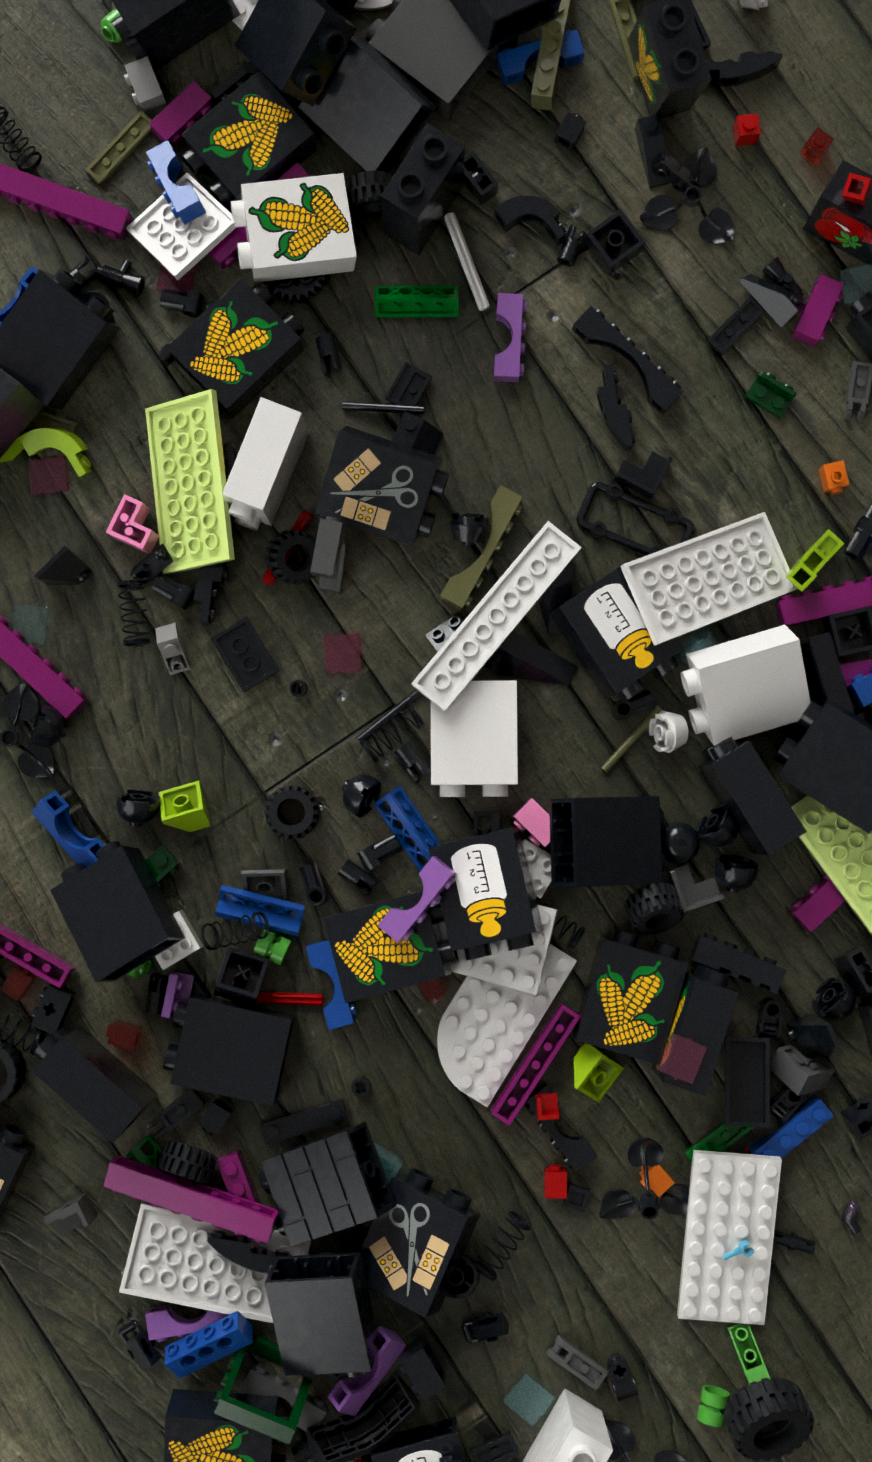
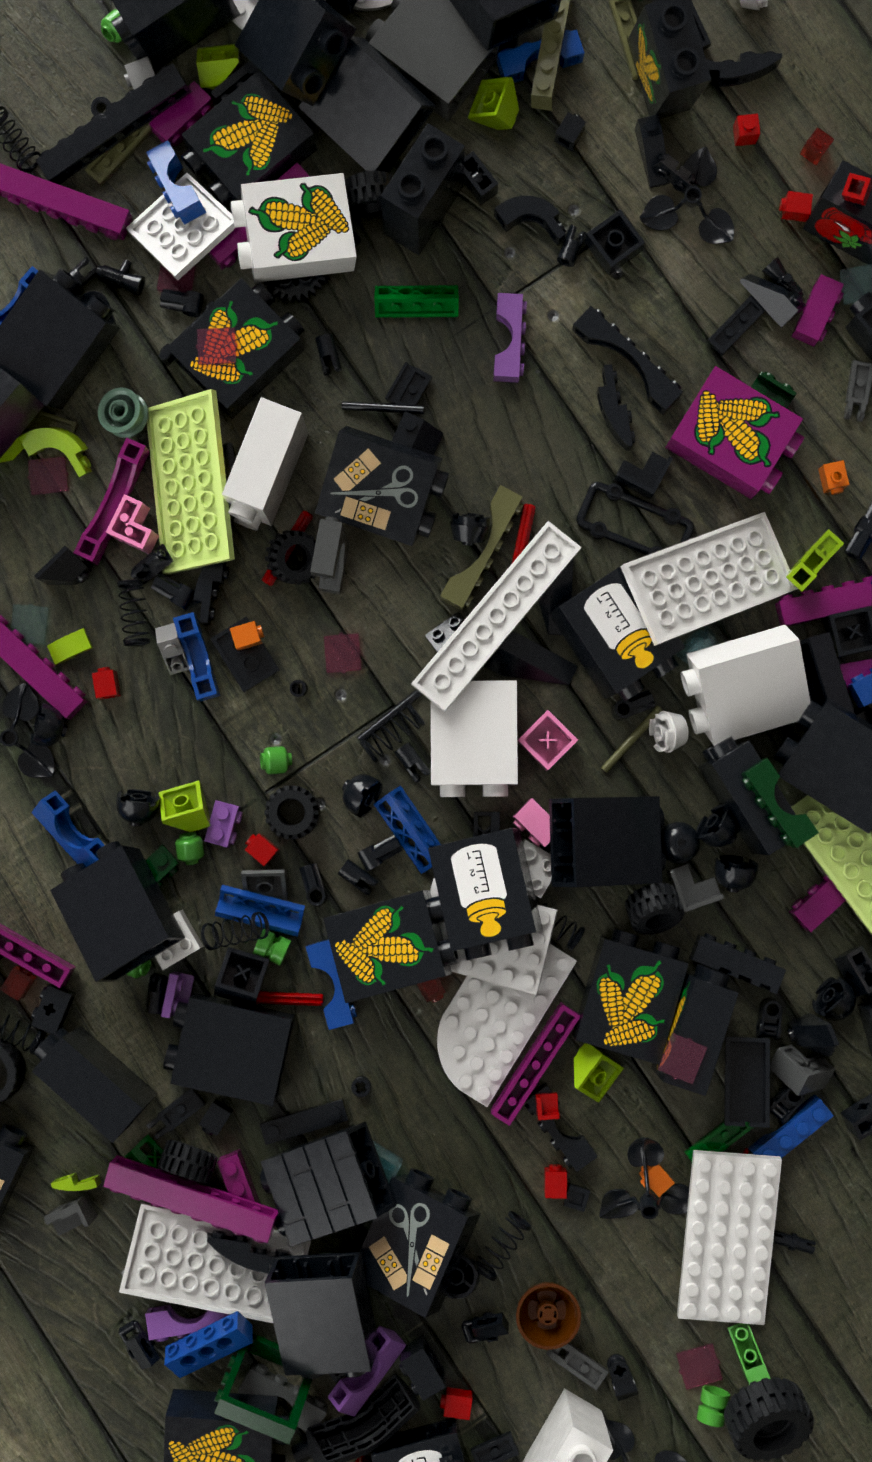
(69, 646): none -> lime slope
(71, 1183): none -> lime slope
(106, 683): none -> red brick
(114, 124): none -> black hinge
(123, 1034): clear red brick -> none
(125, 475): none -> magenta arch
(131, 421): none -> sand green wheel
(189, 848): none -> bright green head
(198, 659): none -> blue arch
(216, 64): none -> lime slope
(216, 346): none -> clear pink piece
(223, 824): none -> medium lavender bracket
(247, 635): none -> orange brick
(261, 848): none -> red brick
(275, 760): none -> bright green head
(435, 878): medium lavender arch -> none
(456, 1403): none -> red brick
(466, 261): white axle -> none
(495, 104): none -> lime slope
(524, 529): none -> red axle
(529, 1399): clear light blue piece -> none
(547, 740): none -> bright pink brick
(556, 1324): none -> reddish brown piece
(699, 1366): none -> clear pink piece
(736, 434): none -> magenta brick
(741, 1246): medium azure hand -> none
(762, 780): none -> dark green arch
(796, 206): none -> red brick
(849, 1217): clear purple arm -> none

